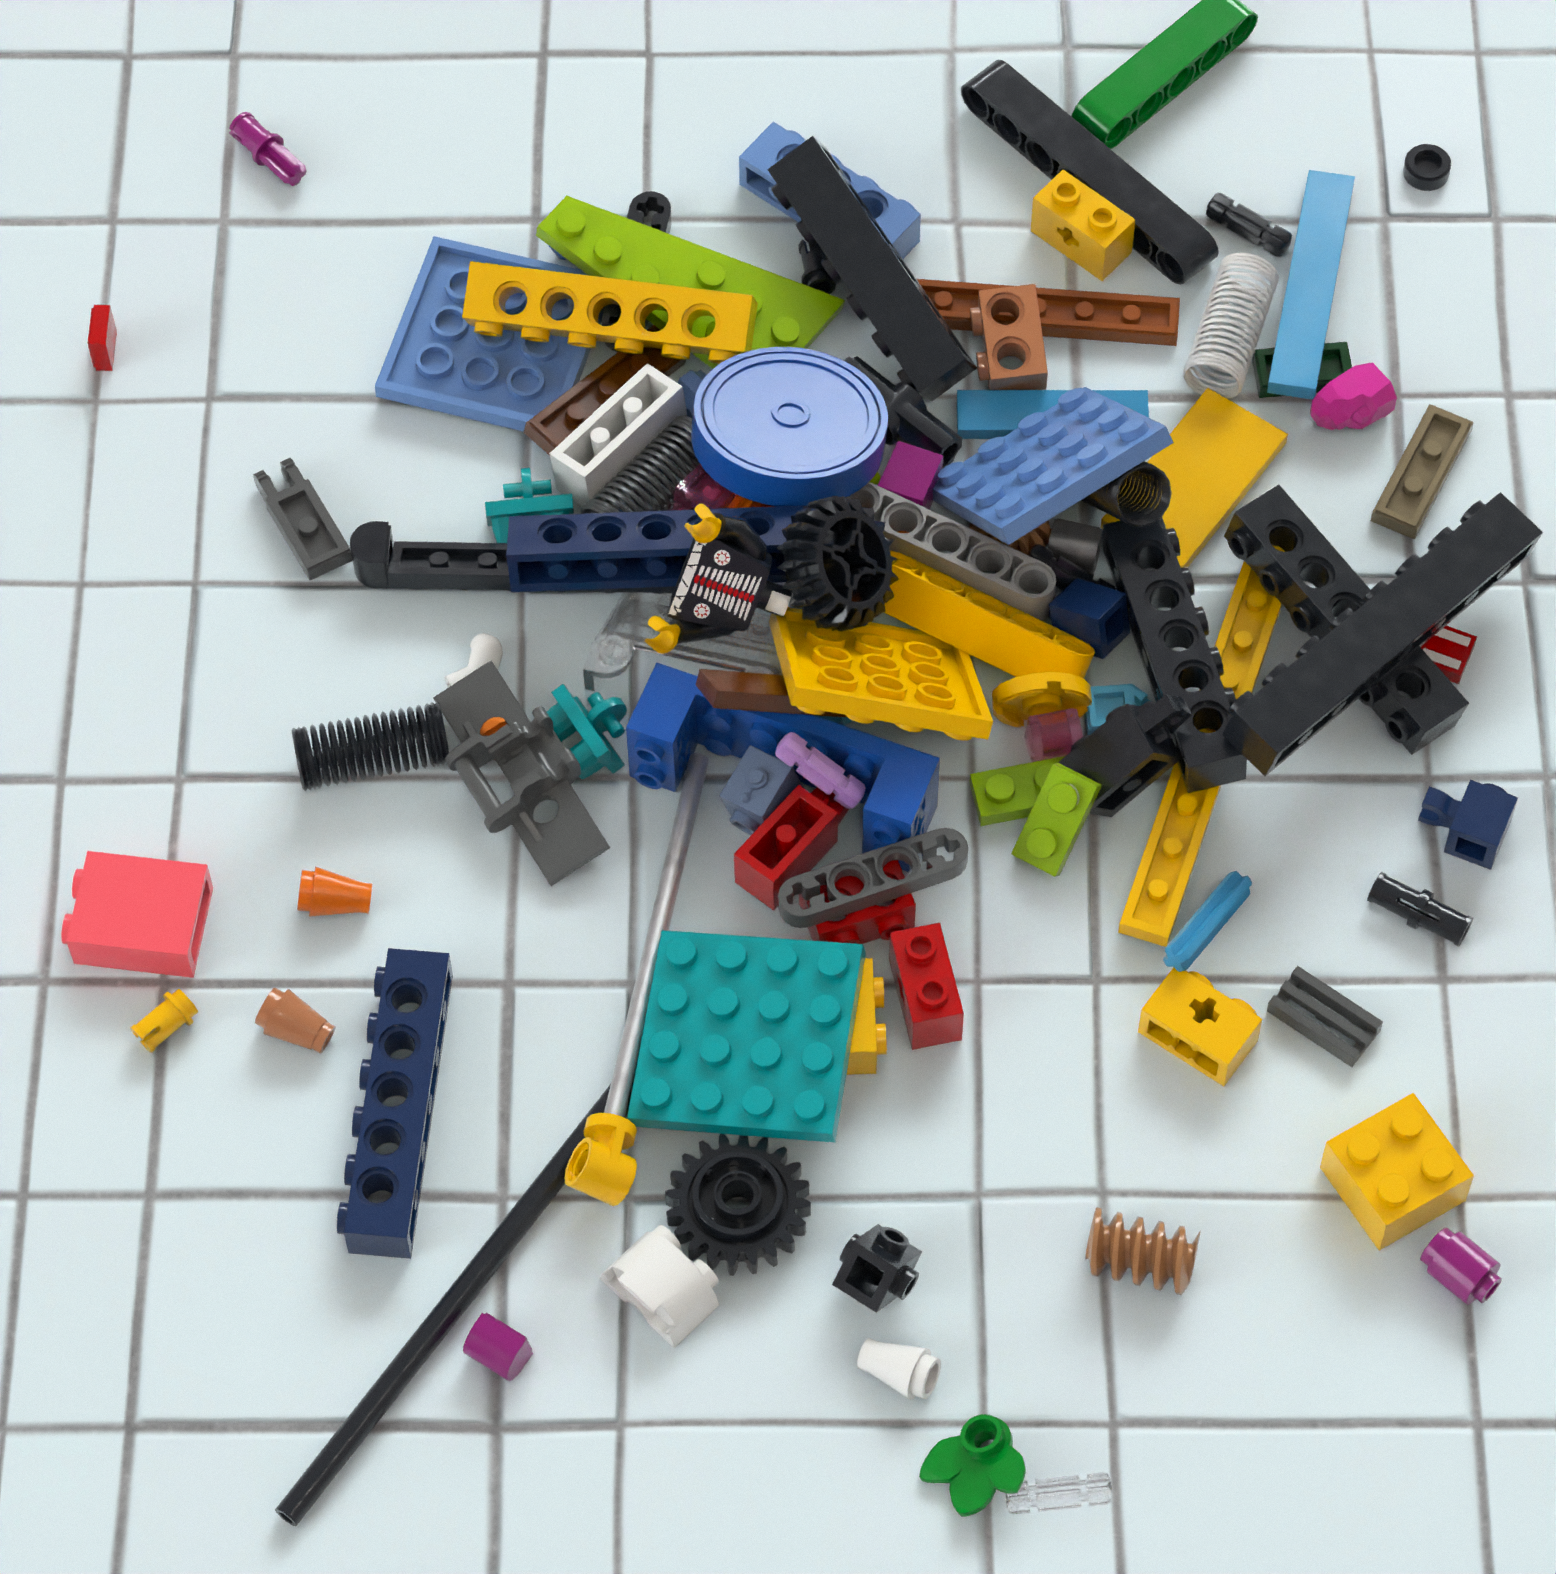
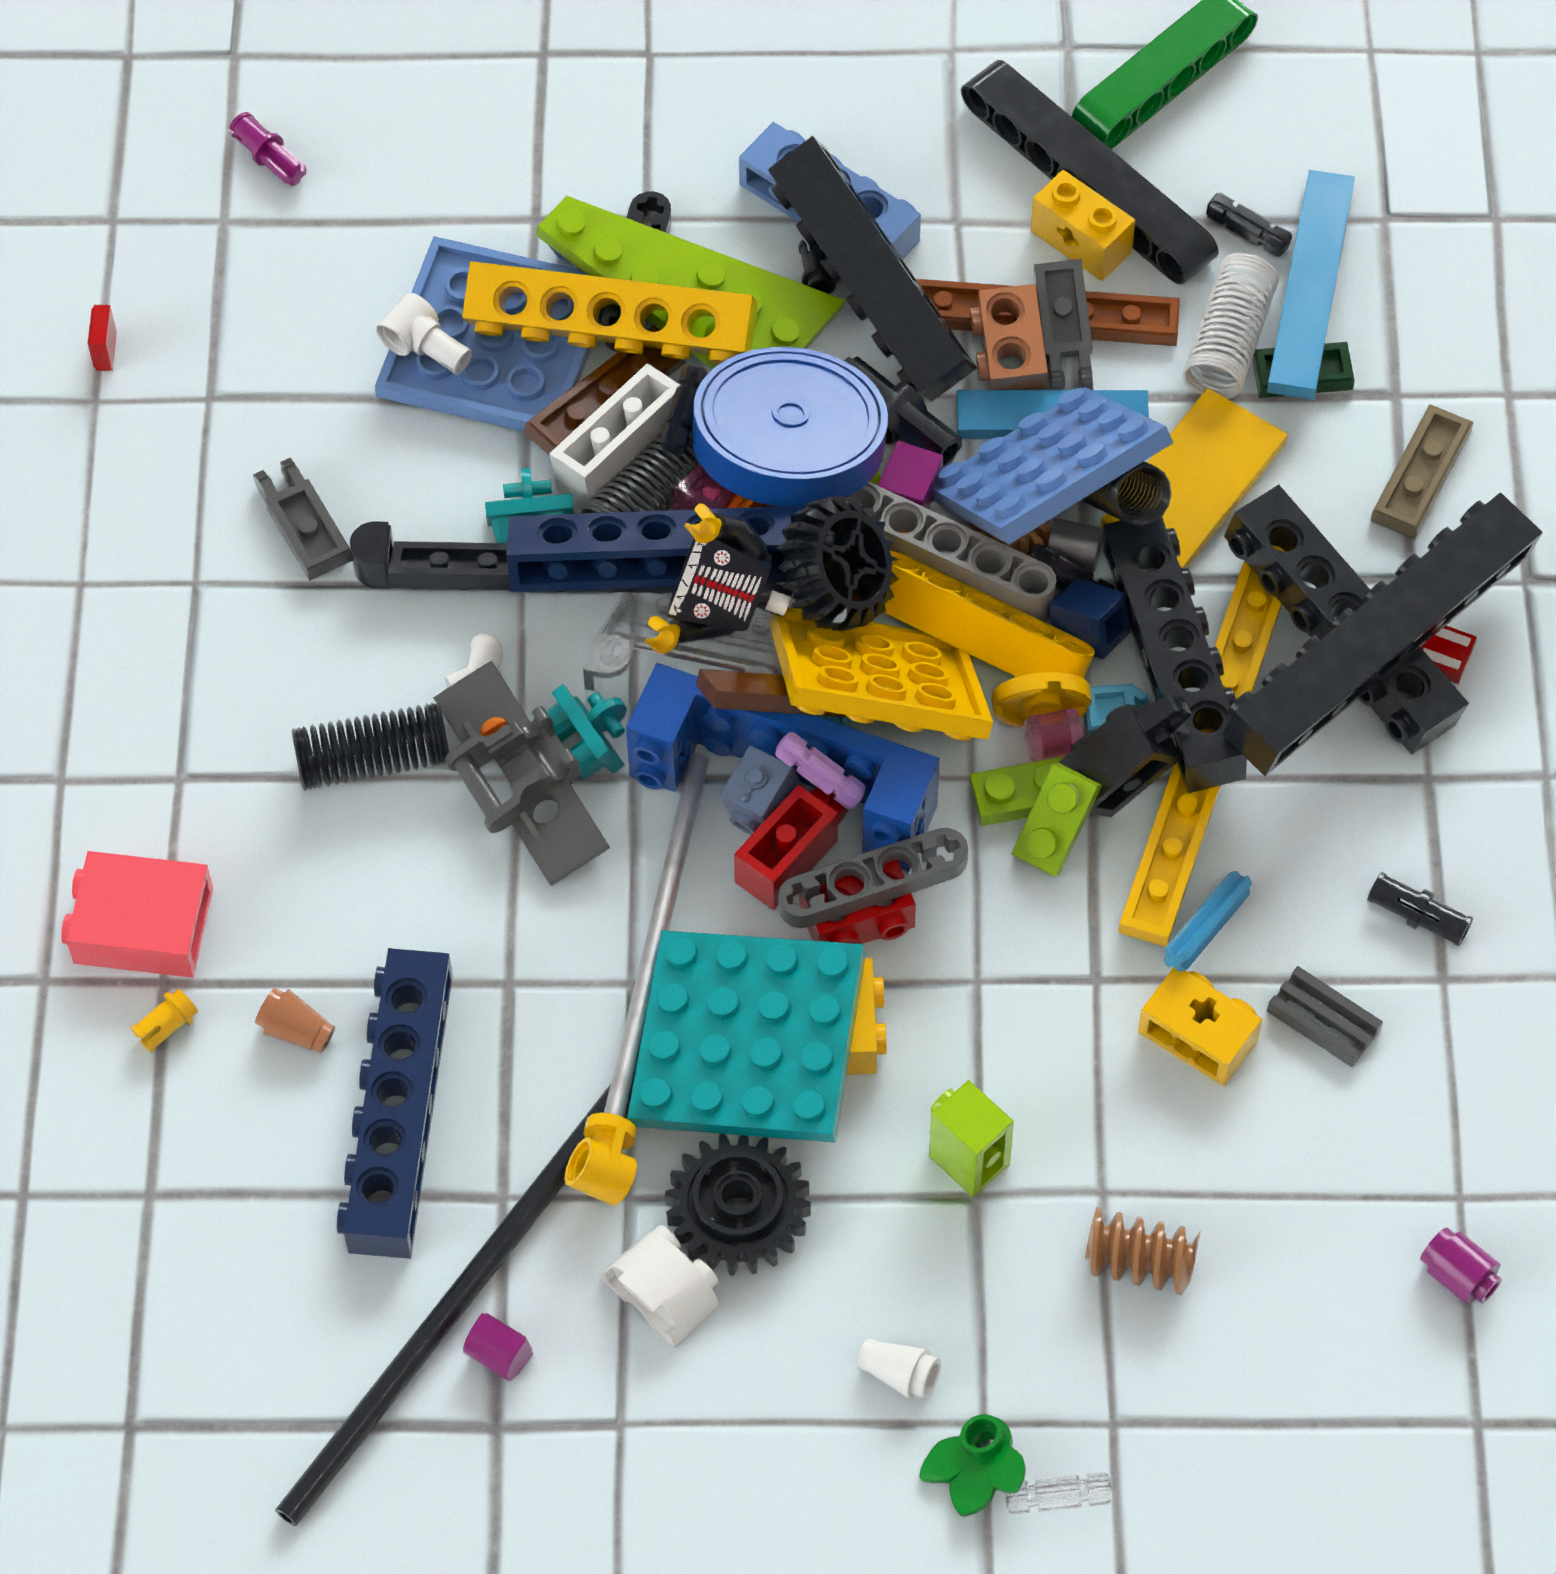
(332, 894): orange cone -> none
(415, 328): none -> white pin
(680, 415): none -> black axle
(878, 1267): black brick -> none
(926, 986): red brick -> none
(970, 1137): none -> lime brick
(1064, 319): none -> dark grey hinge
(1354, 399): dark pink rock -> none
(1396, 1171): yellow brick -> none
(1427, 167): black tile -> none
(1475, 823): dark blue brick -> none

